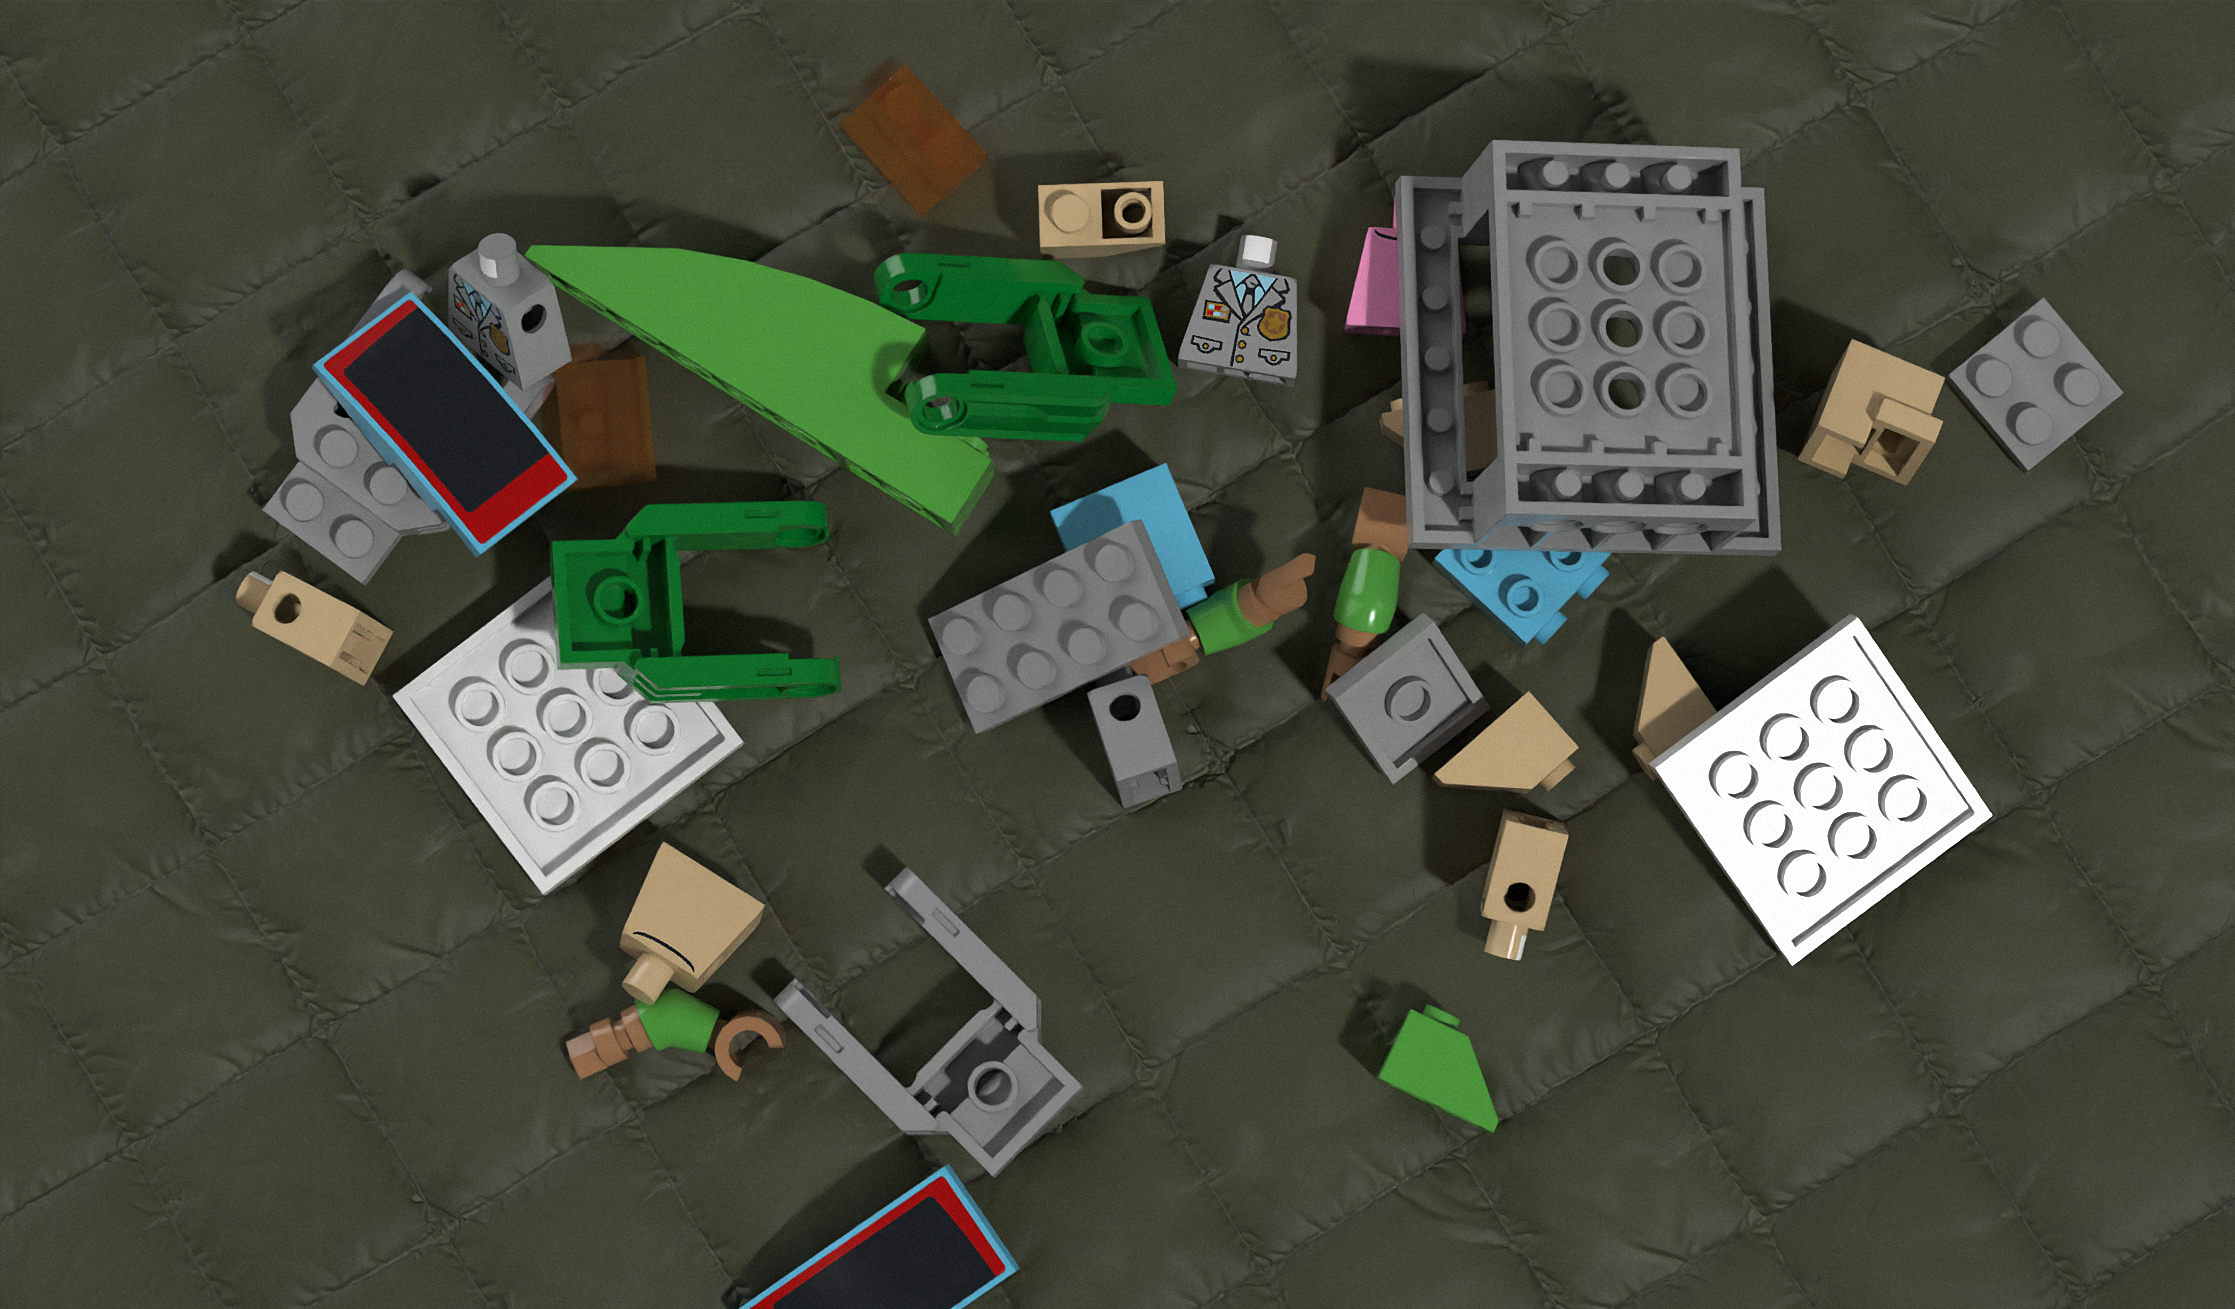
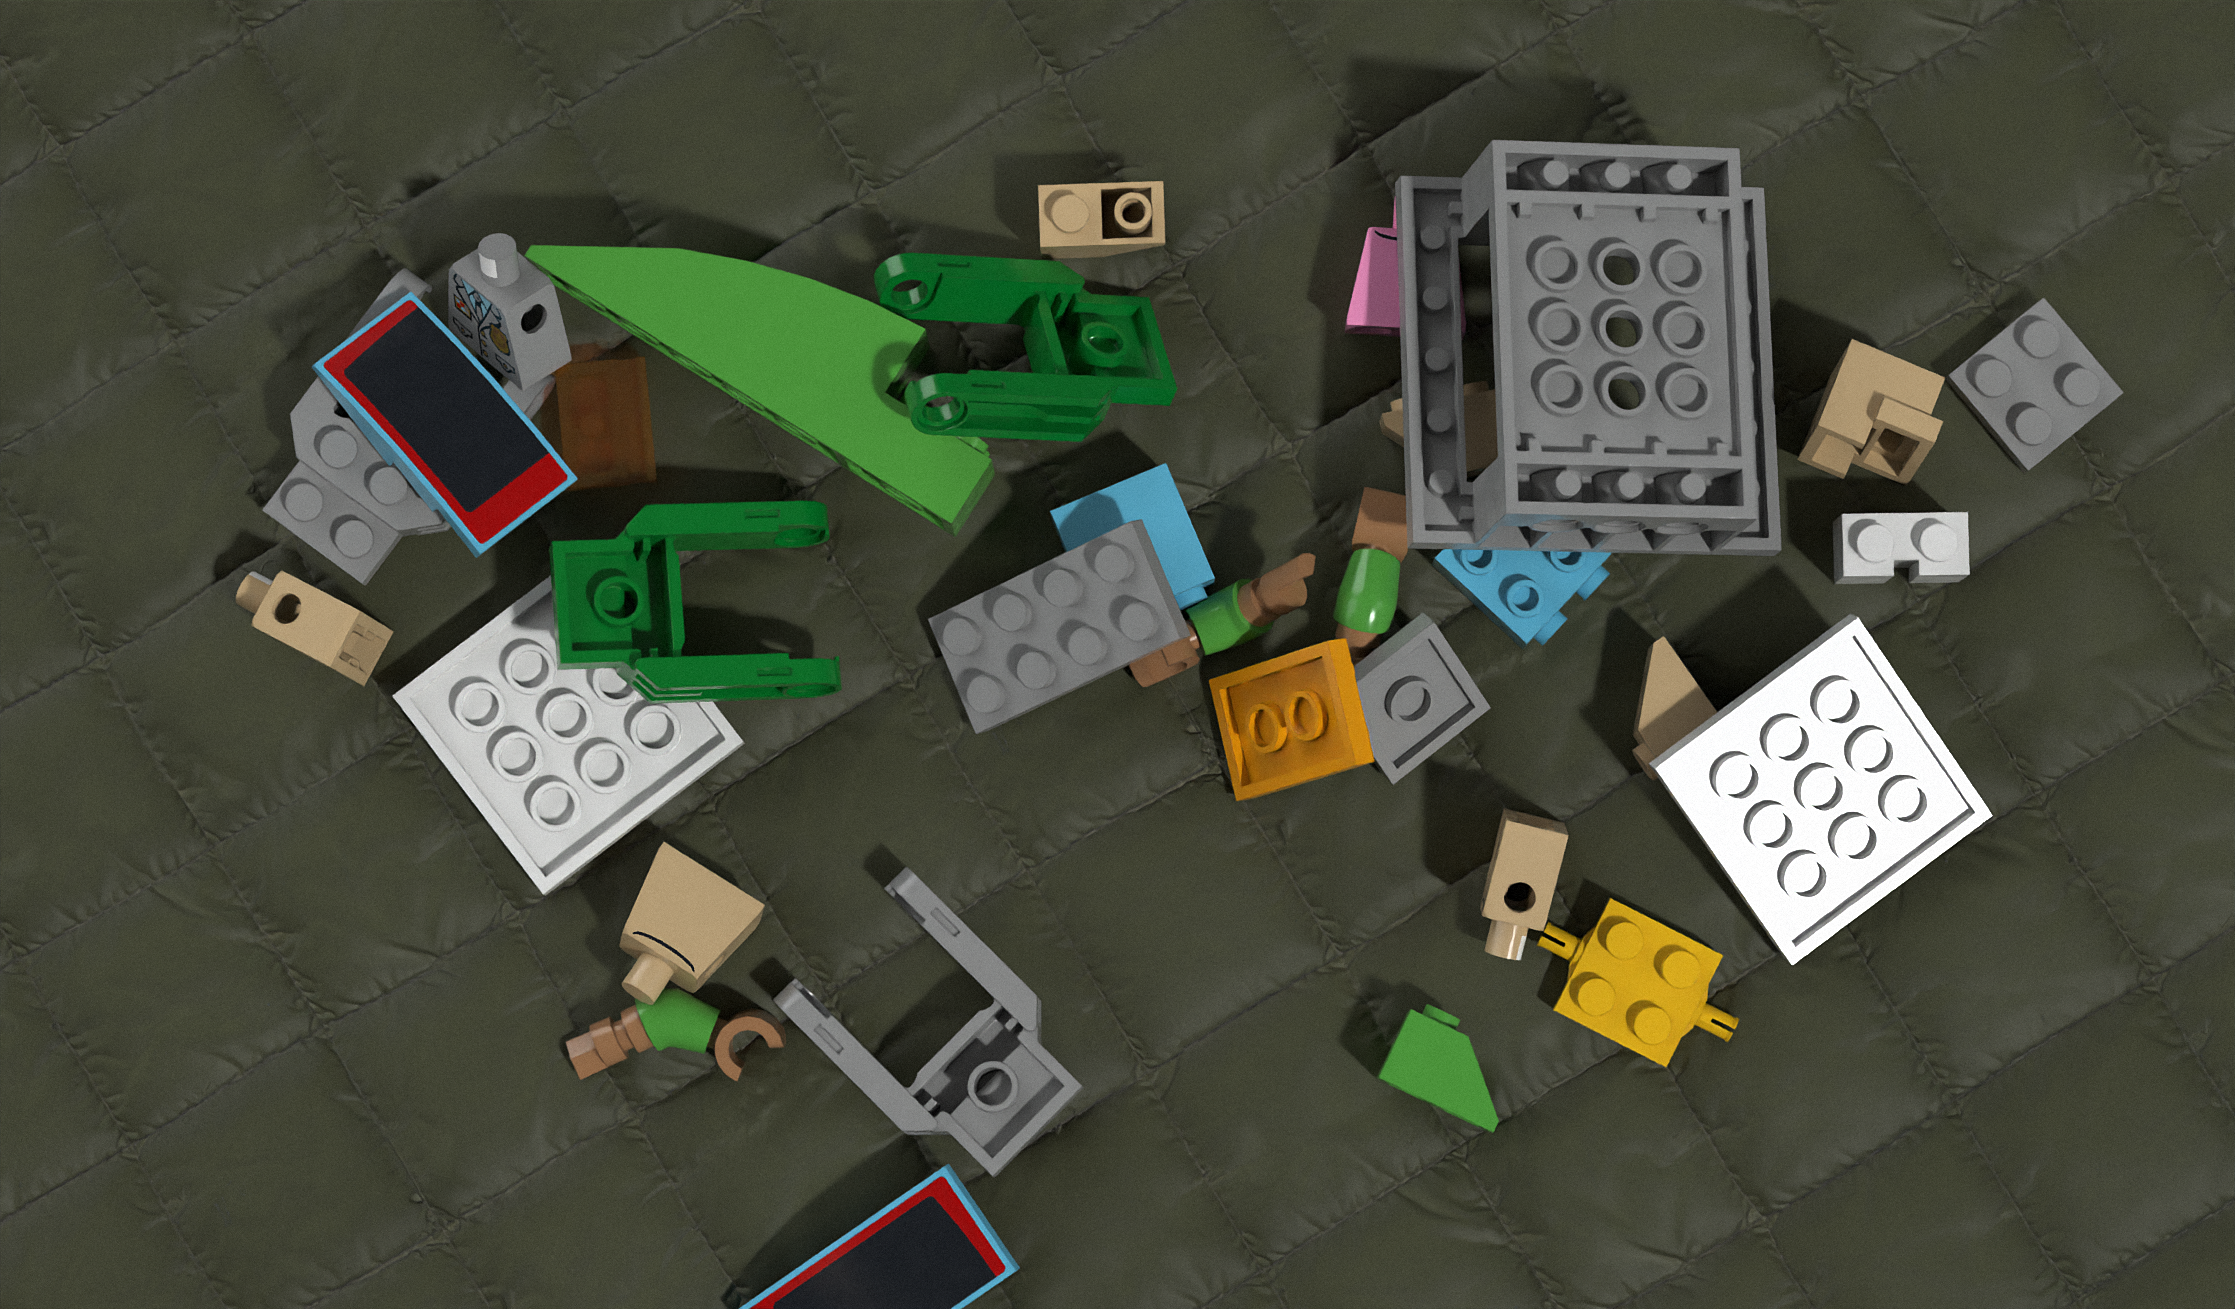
(913, 141): clear orange plate -> none
(1137, 748): light grey torso -> none
(1245, 319): light grey torso -> none
(1291, 719): none -> light orange plate
(1512, 753): tan slope -> none
(1638, 982): none -> yellow plate
(1876, 543): none -> white brick

